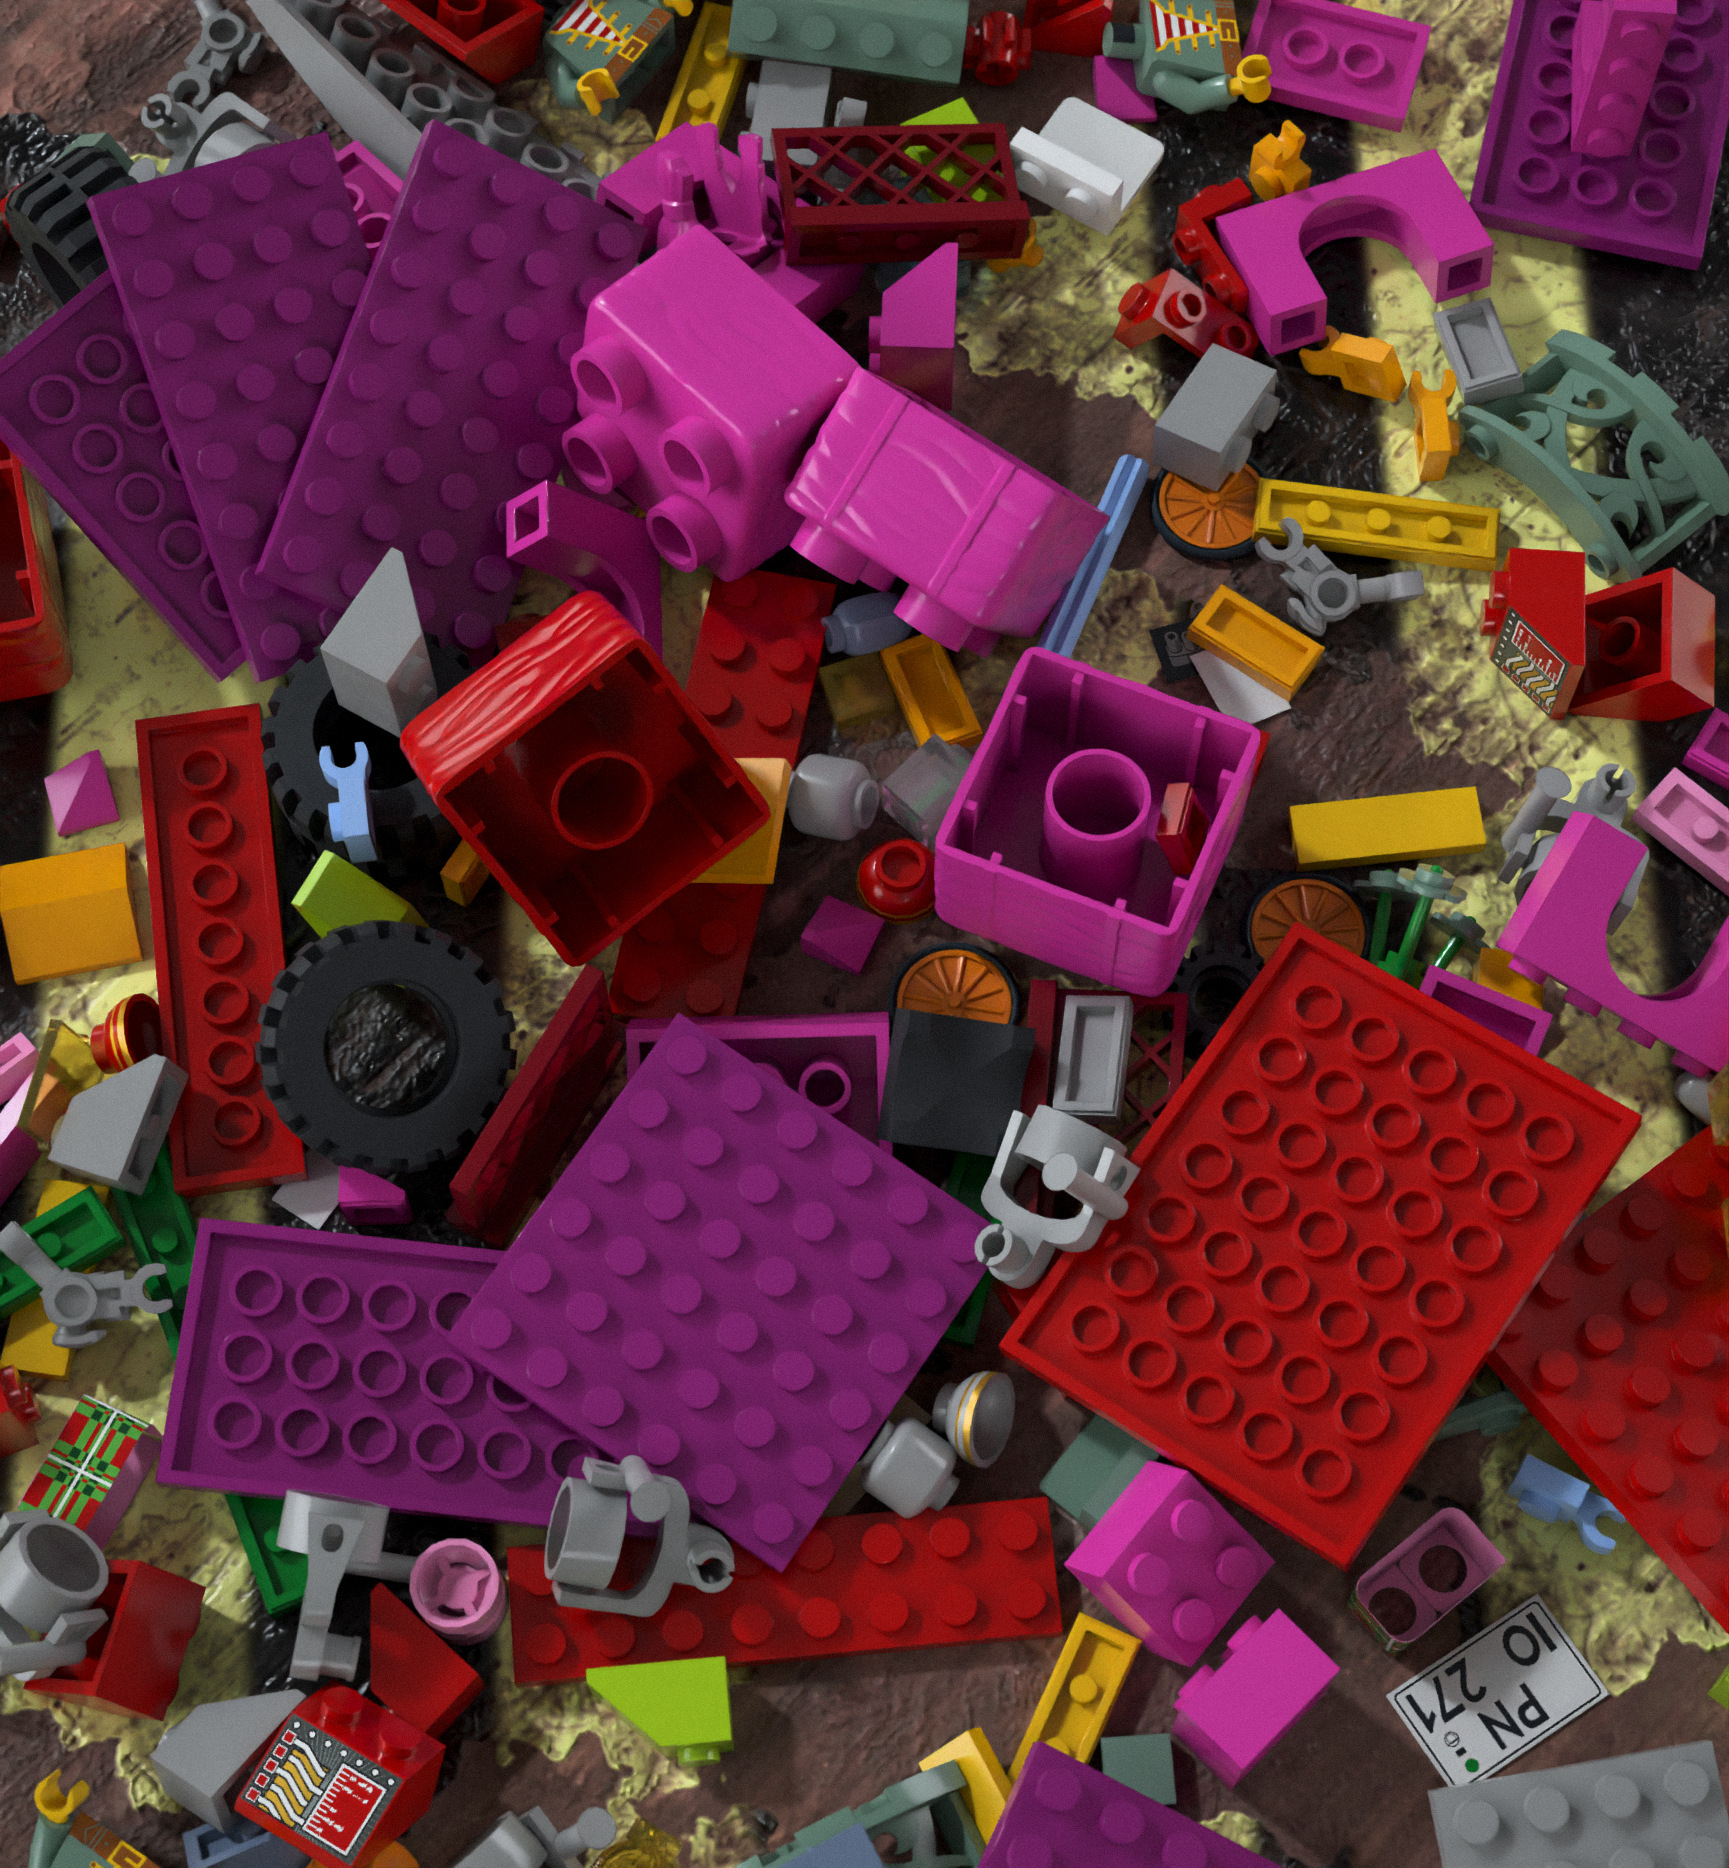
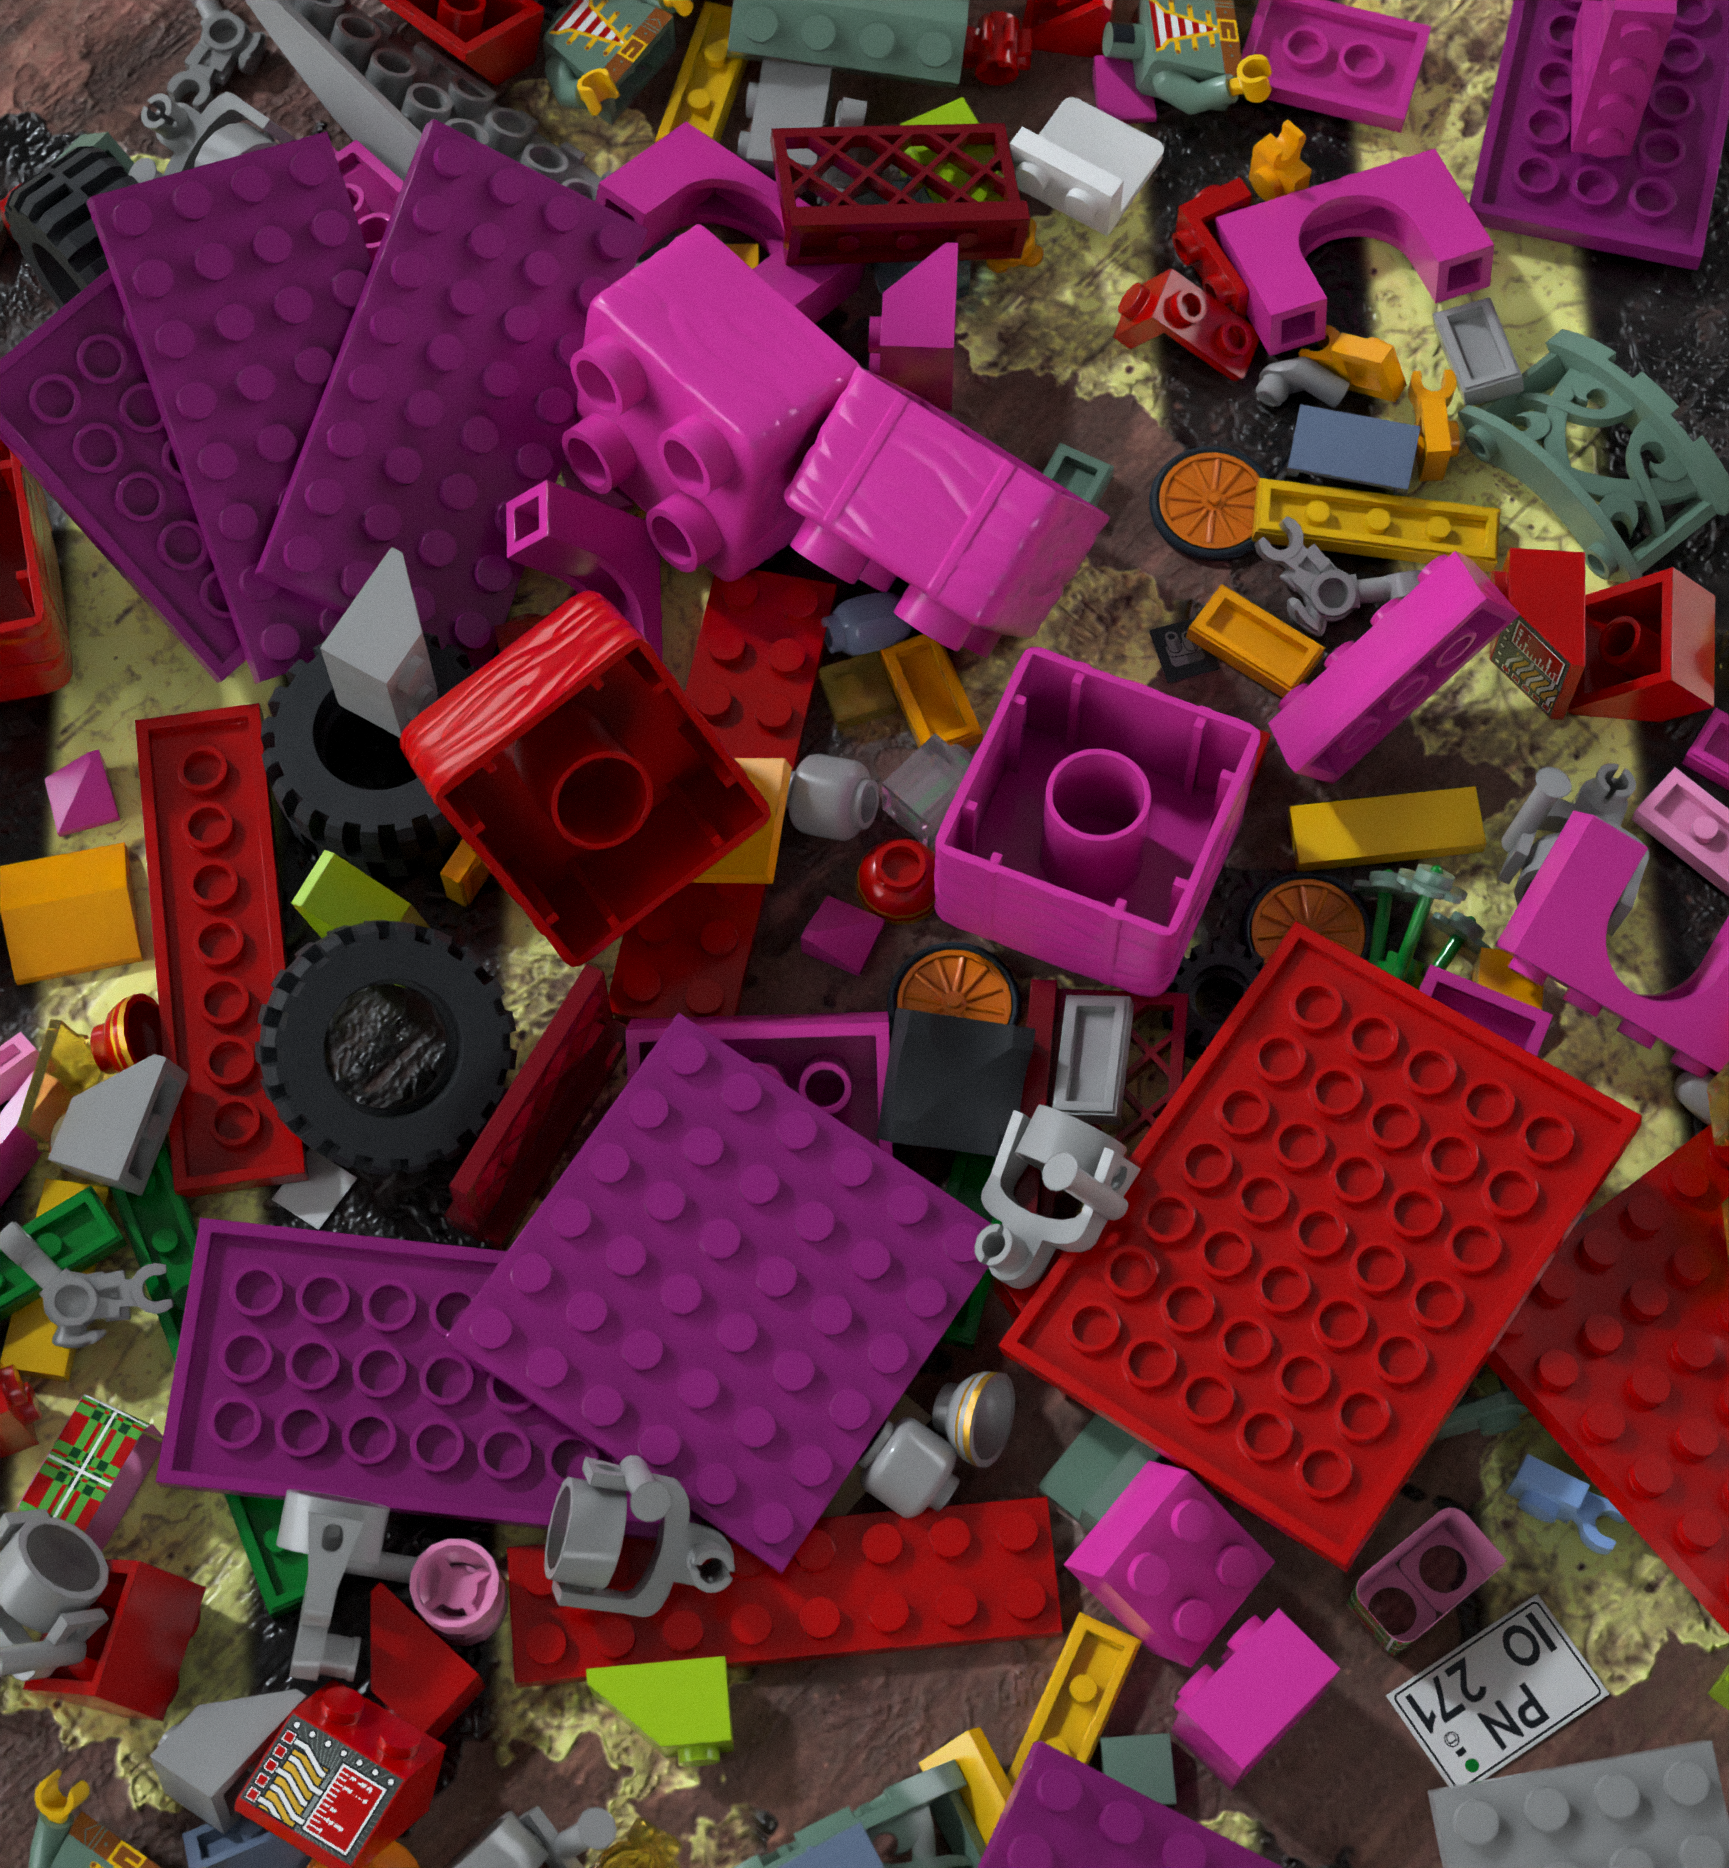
(353, 815): light blue plate -> none
(371, 1199): dark pink slope -> none
(736, 209): dark pink piece -> none
(1079, 473): none -> sand green tile
(1081, 591): light blue axle -> none
(1182, 827): red tile -> none
(1216, 417): light grey brick -> none
(1235, 691): white sticker -> none
(1300, 375): none -> light grey arm
(1353, 448): none -> sand blue hinge
(1390, 668): none -> dark pink slope

